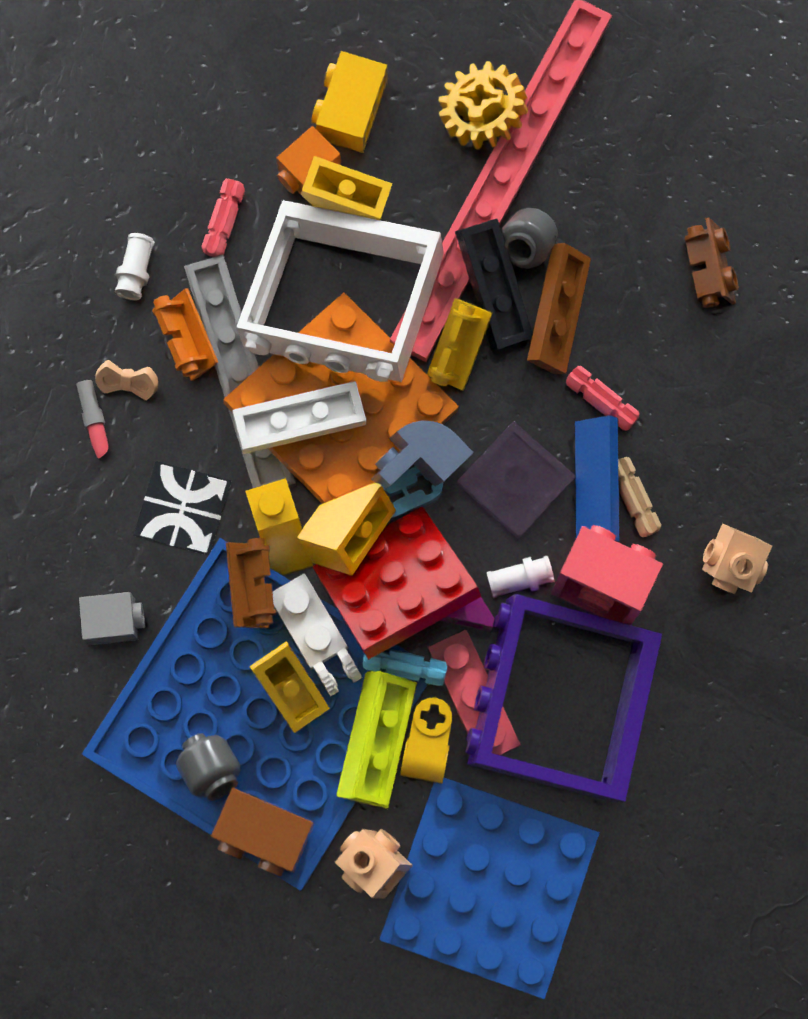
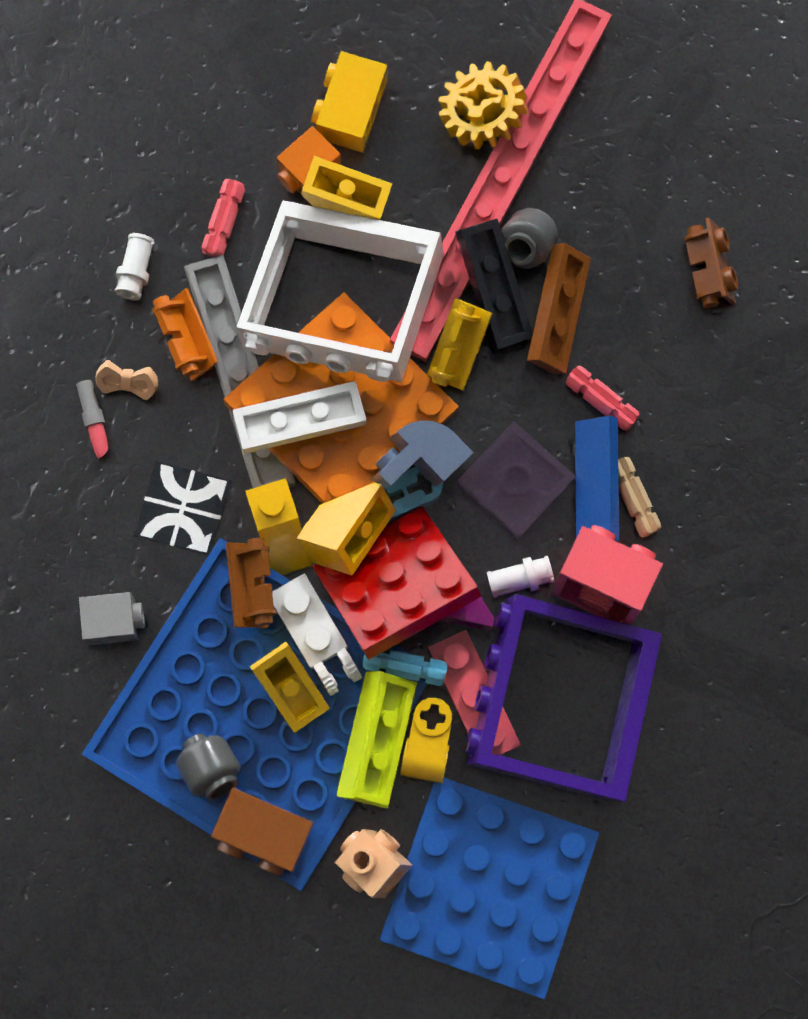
(736, 560): light nougat brick -> none

